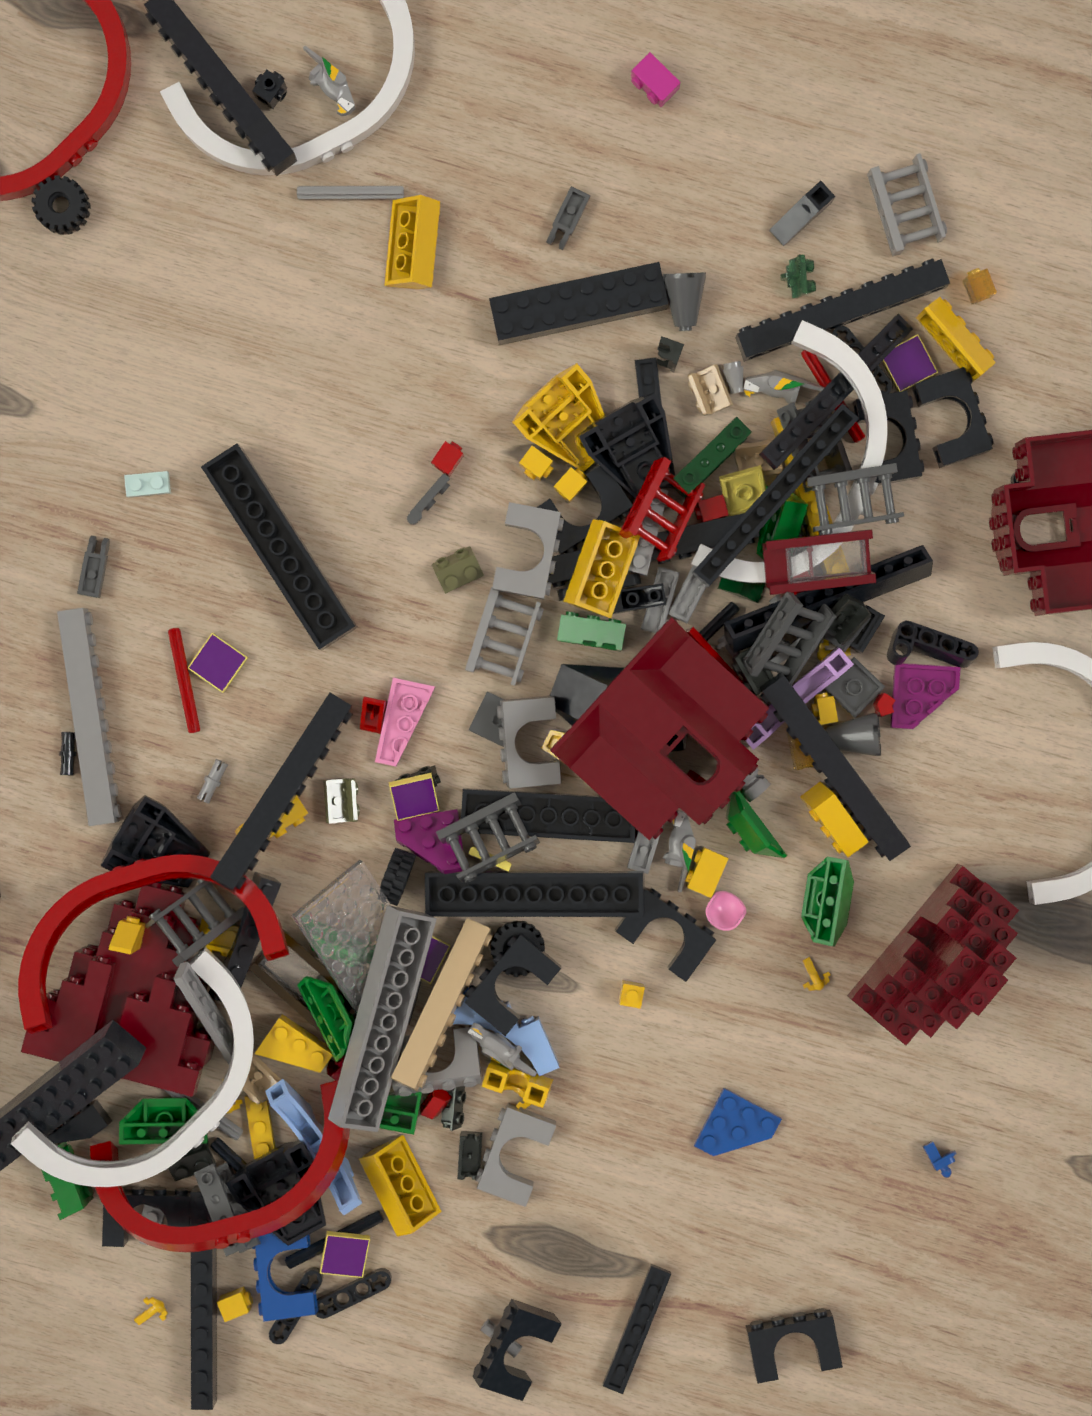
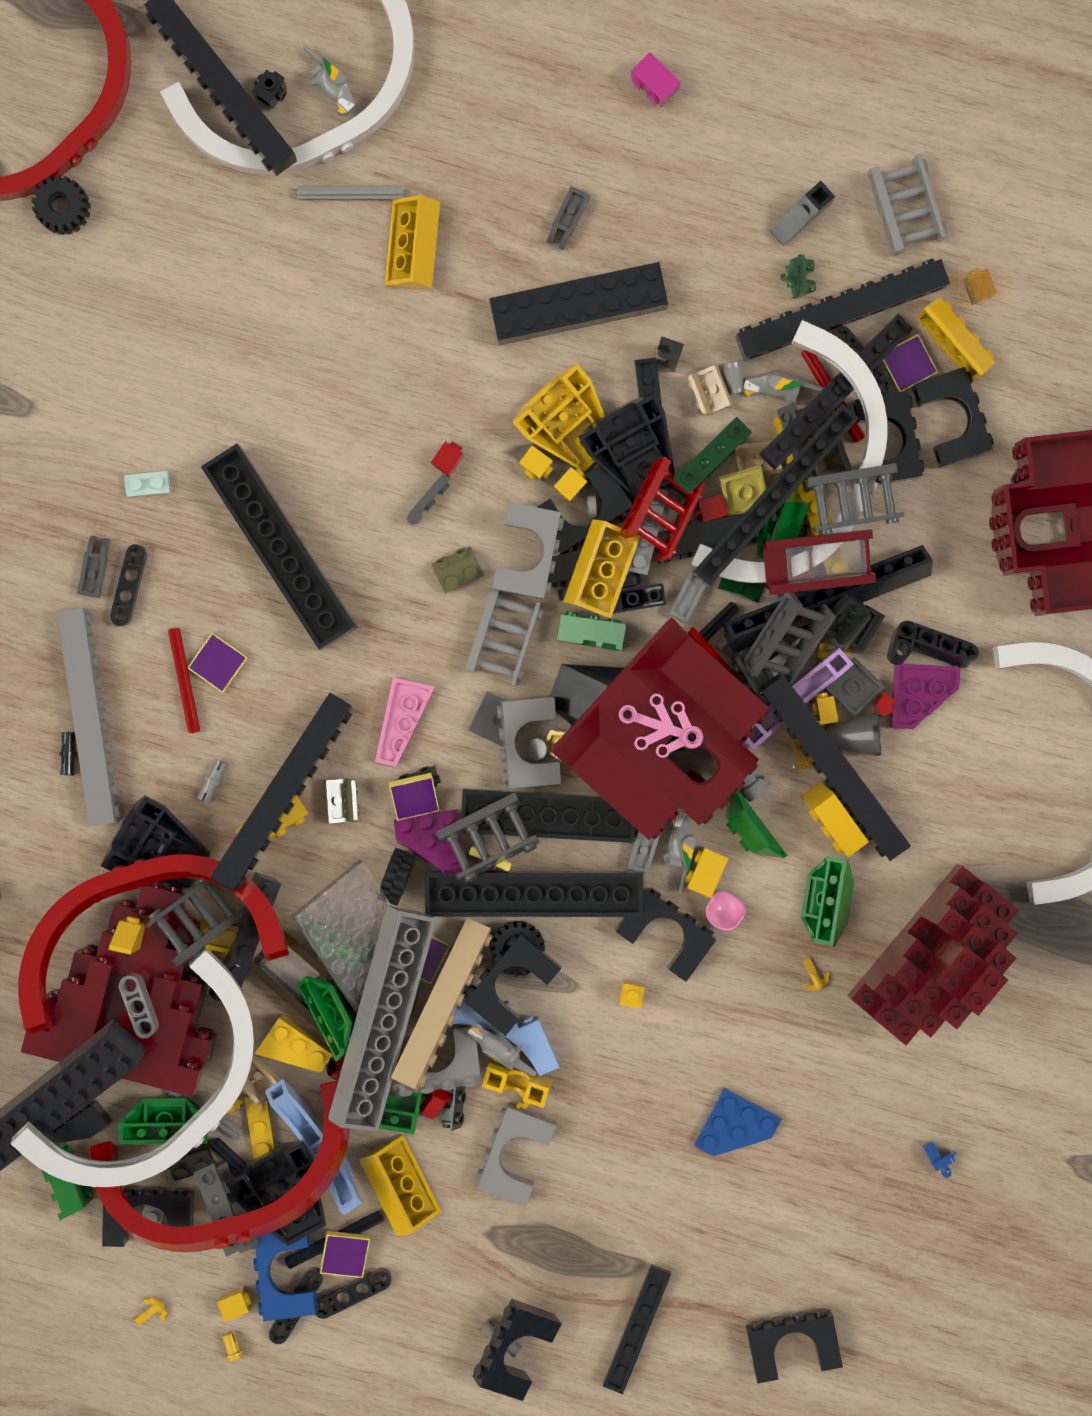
(132, 586): none -> black beam
(137, 1016): none -> light grey beam
(203, 1314): black brick -> none
(205, 1009): light grey plate -> none
(232, 1346): none -> yellow pin
(372, 714): red slope -> none
(469, 1154): pearl dark grey hinge -> none
(538, 749): none -> light grey tile
(591, 506): none -> light grey tile
(656, 616): light grey plate -> none
(665, 727): none -> bright pink plant
(684, 297): dark grey cone -> none

